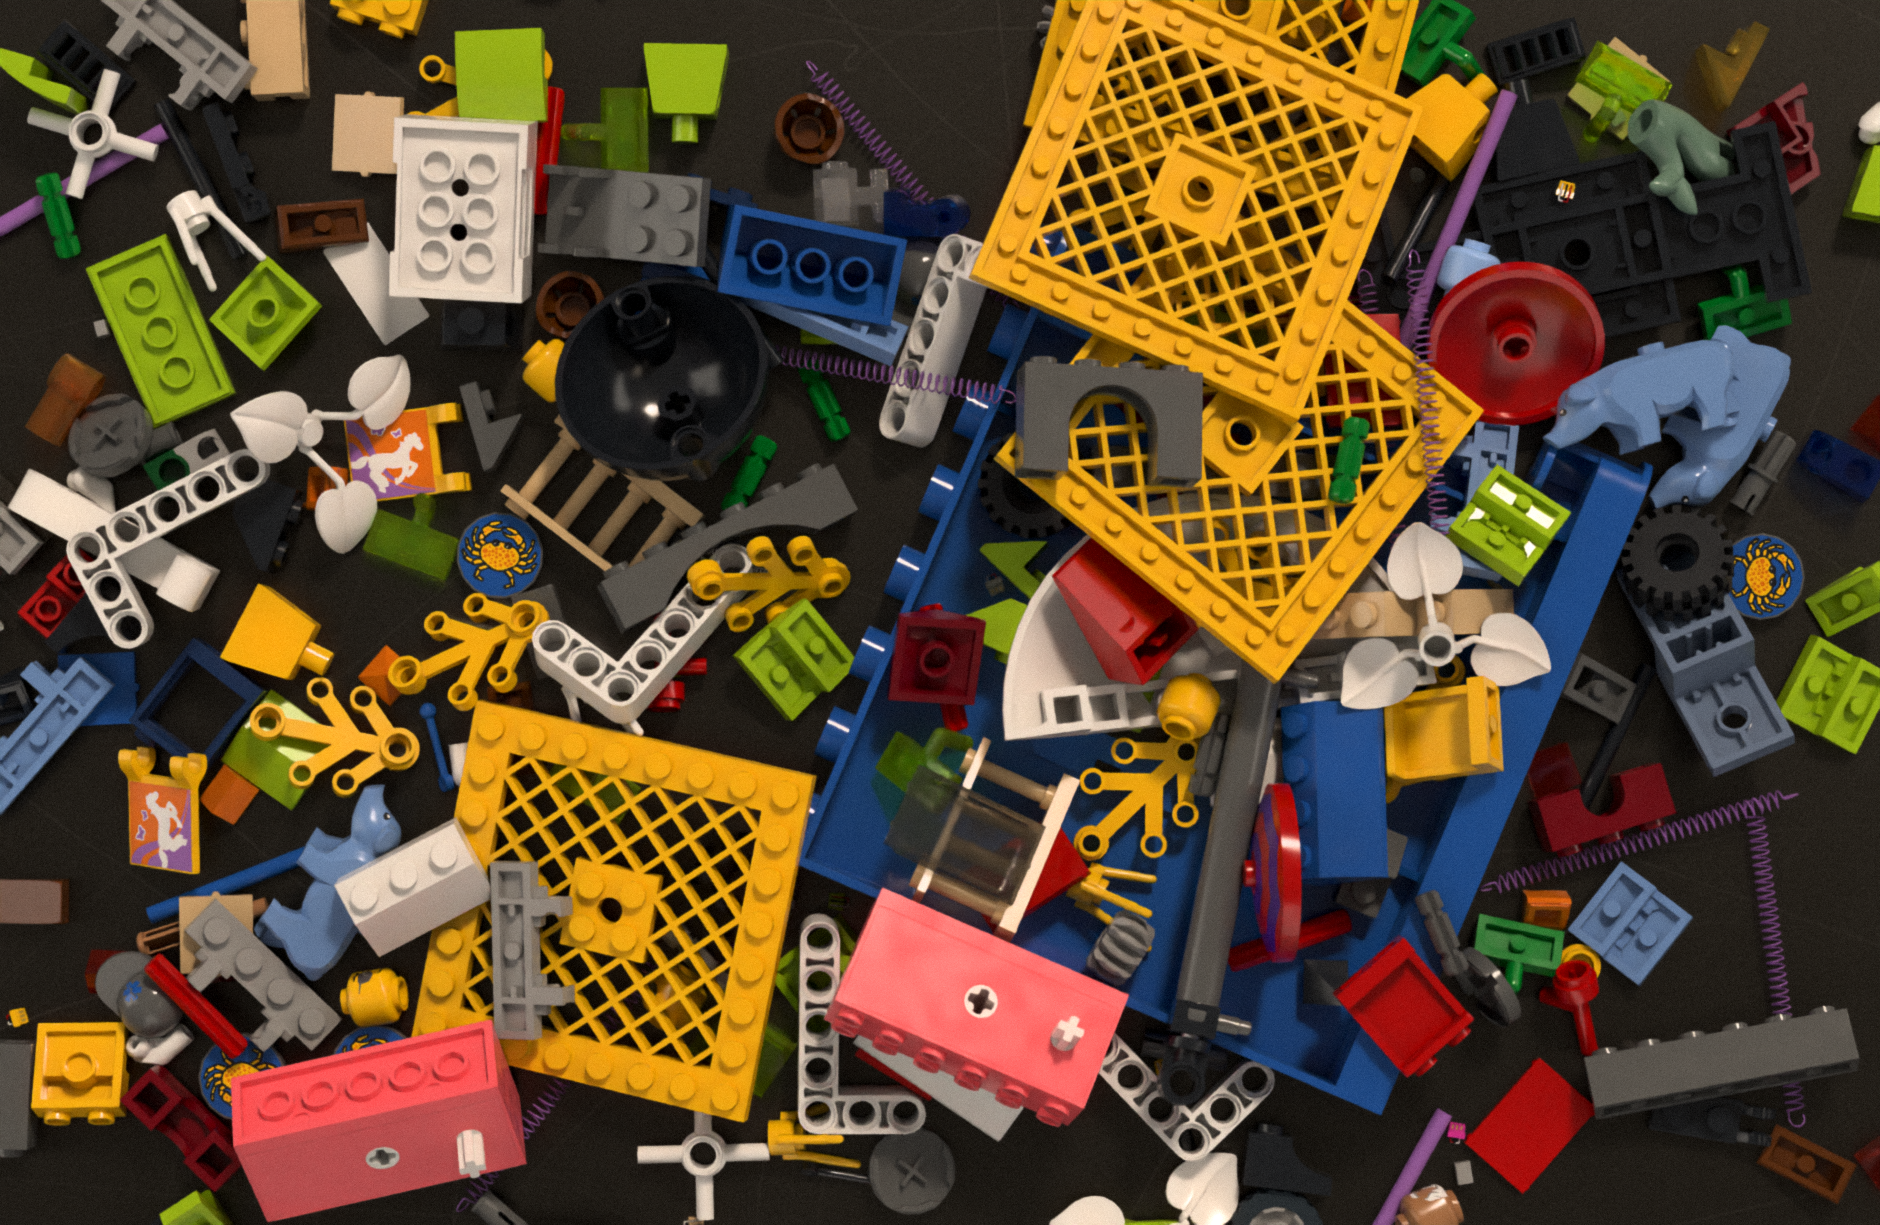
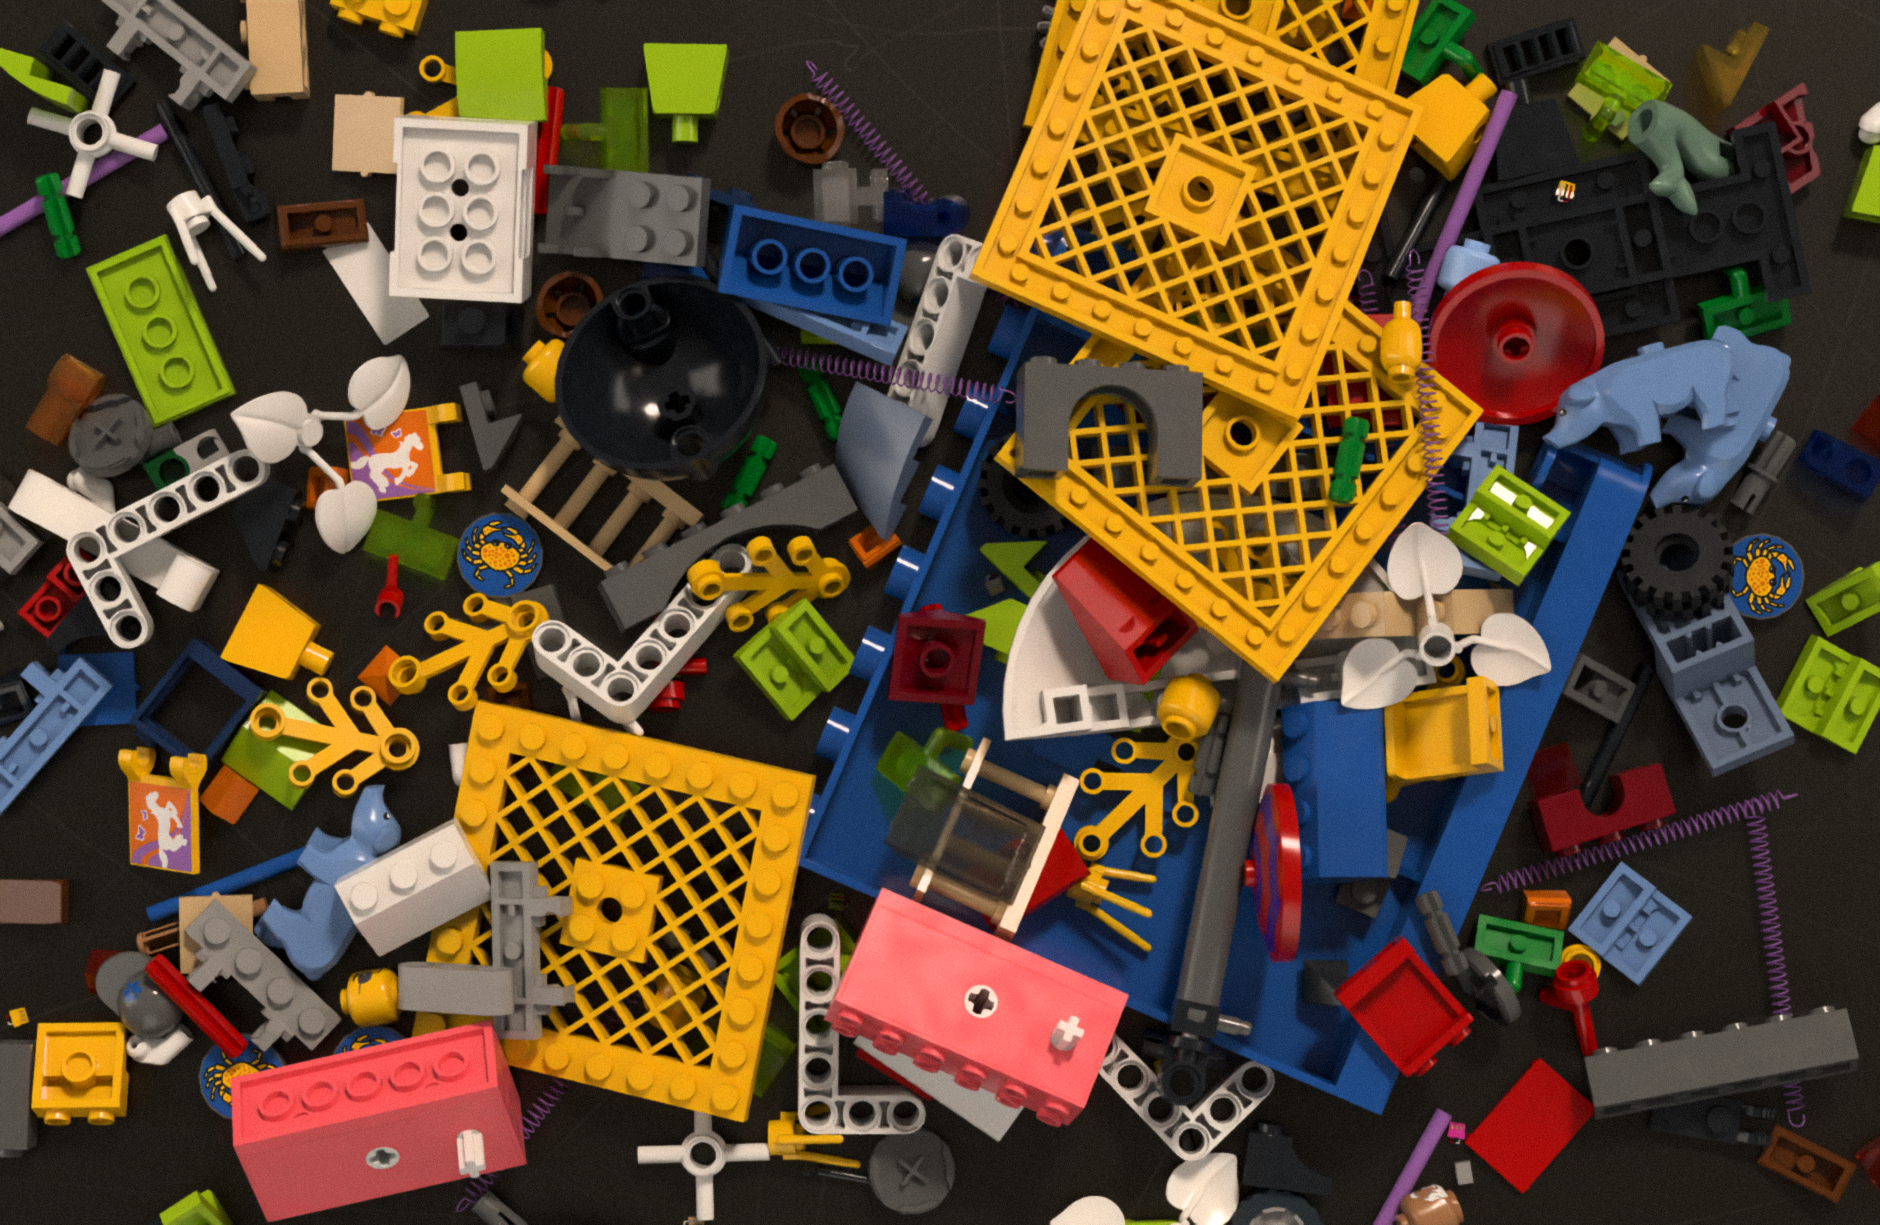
(102, 328): light grey piece -> none
(173, 1110): dark red arch -> none
(265, 313): lime slope -> none
(391, 592): none -> red hand
(445, 780): blue hinge -> none
(456, 988): none -> light grey beam
(872, 549): none -> orange slope
(877, 454): none -> sand blue slope
(1120, 947): light grey gear -> none
(1311, 933): red axle -> none
(1401, 345): none -> yellow plant

